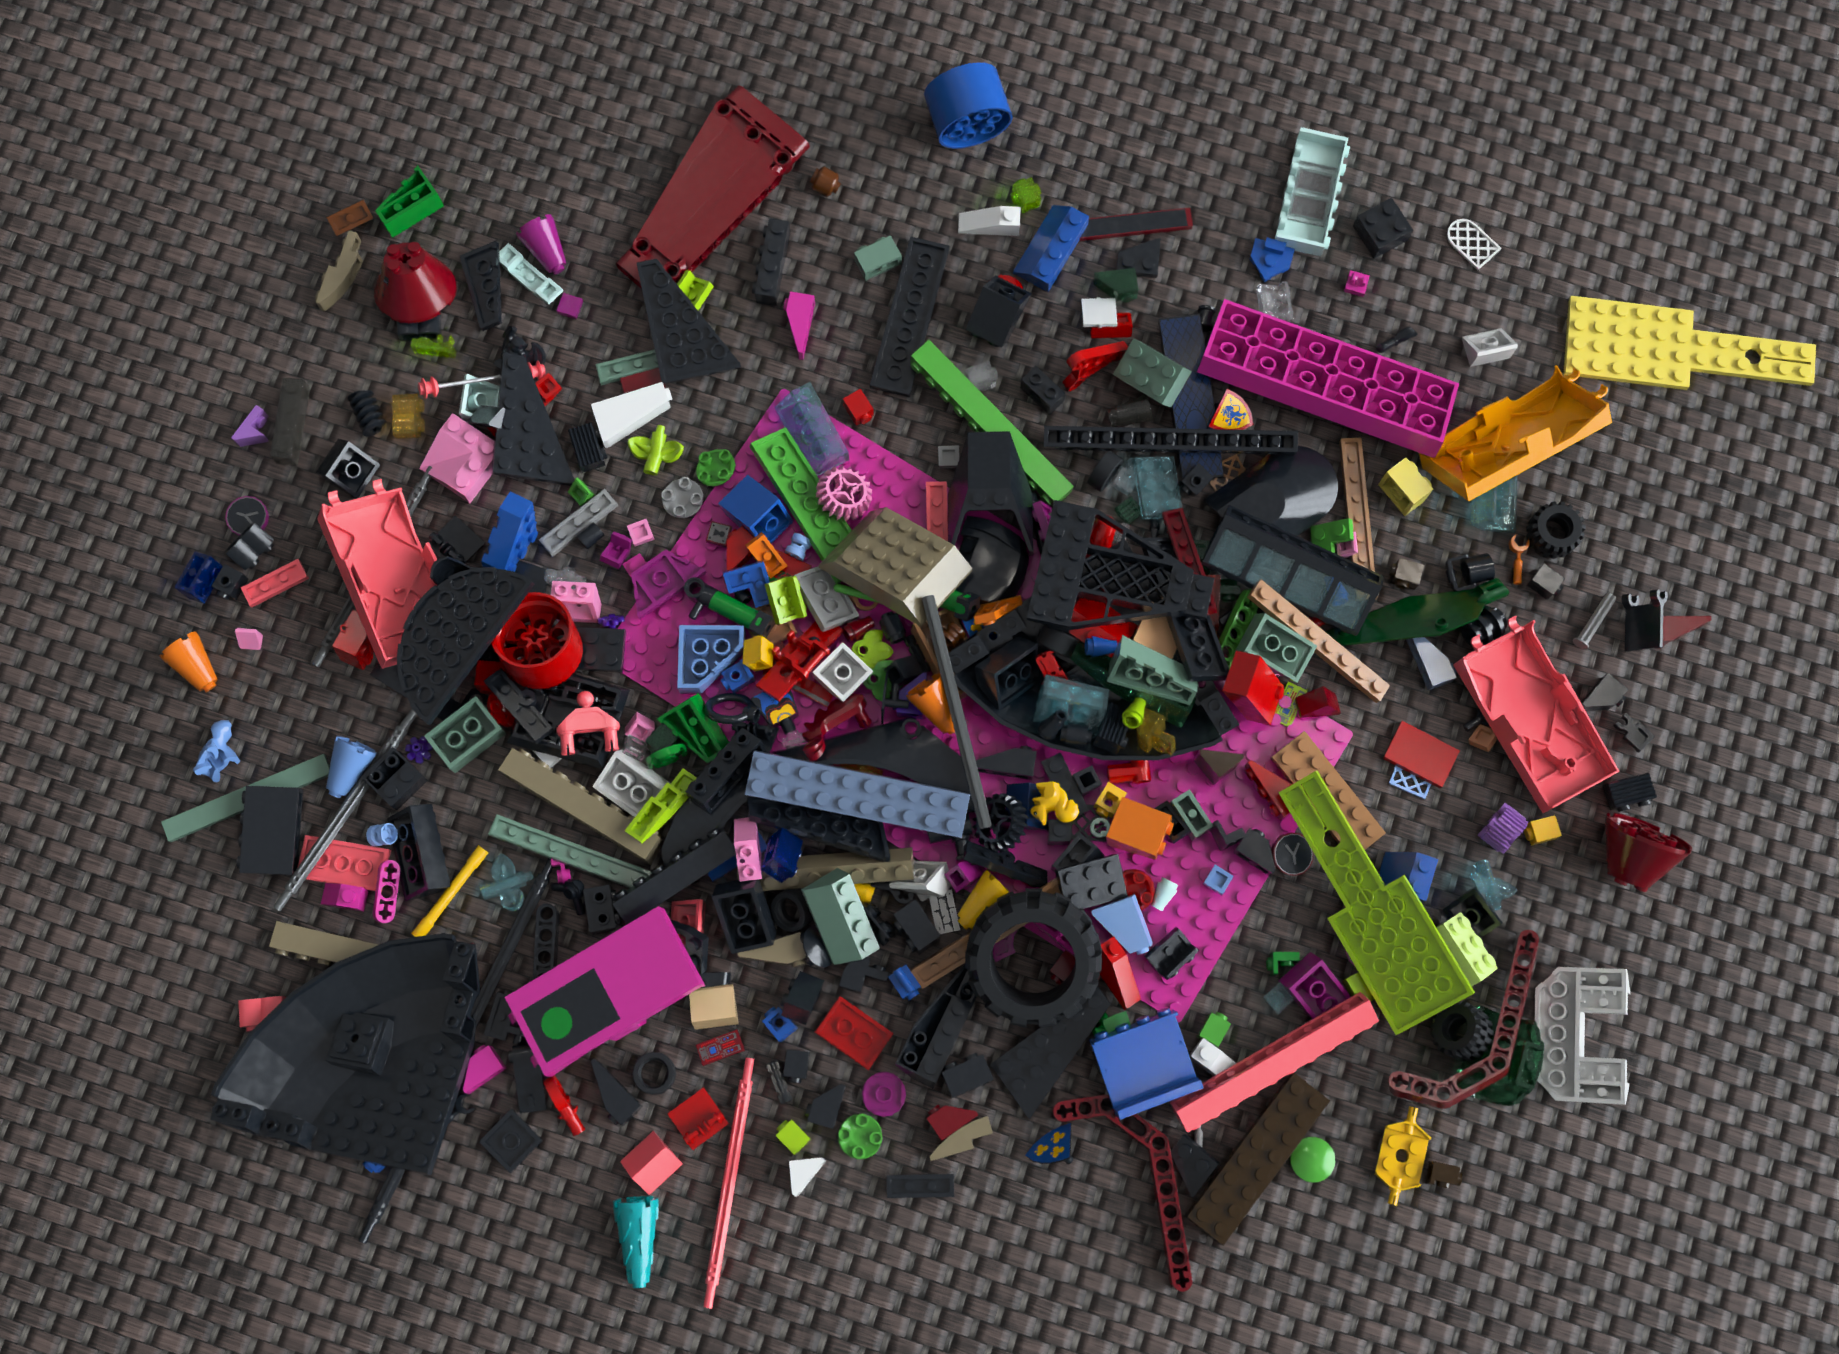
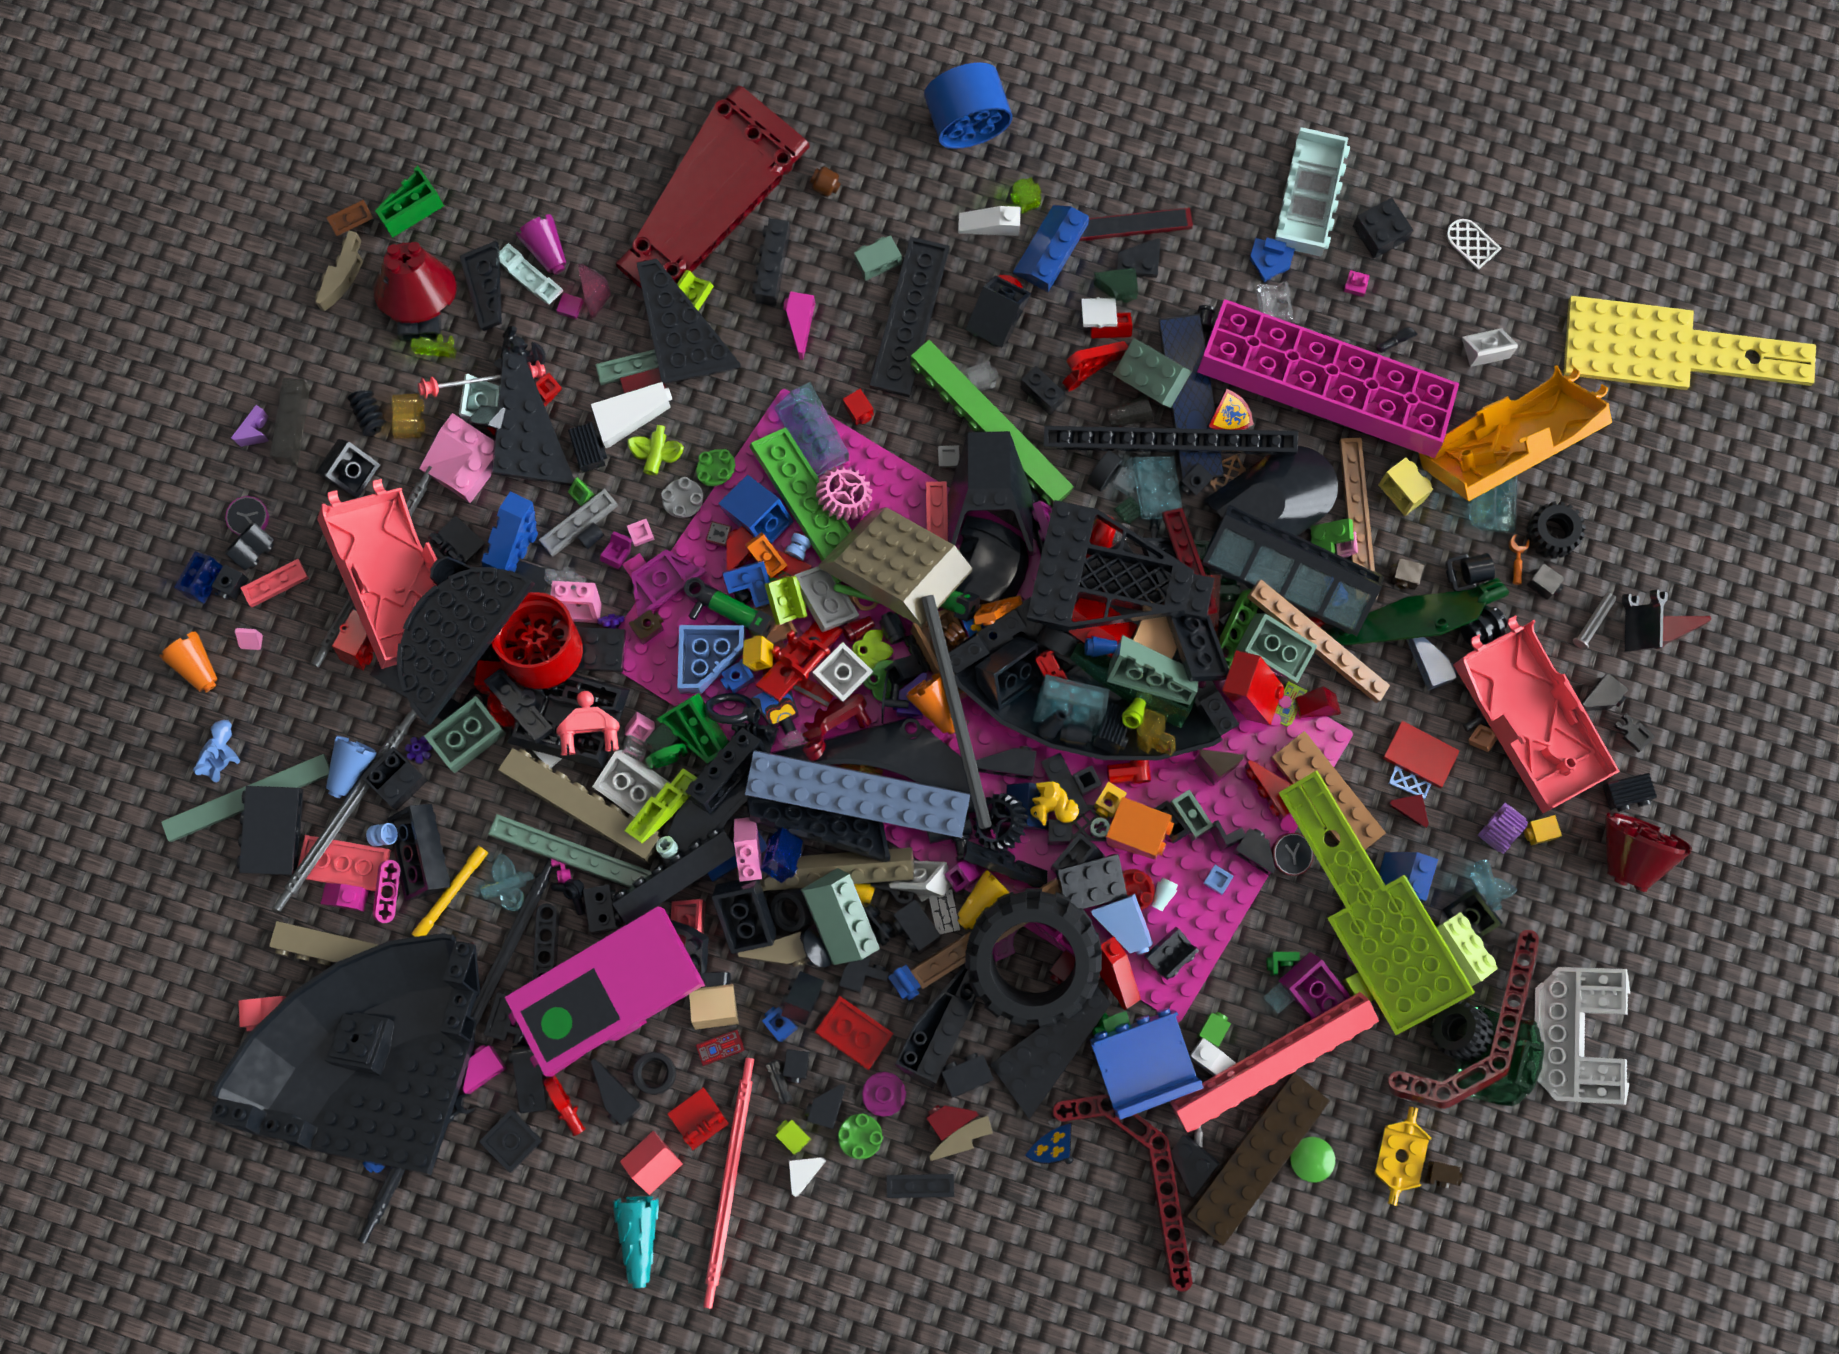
(595, 289): none -> clear pink slope
(647, 633): none -> dark brown brick
(663, 843): none -> light aqua bush
(1411, 807): none -> dark red slope

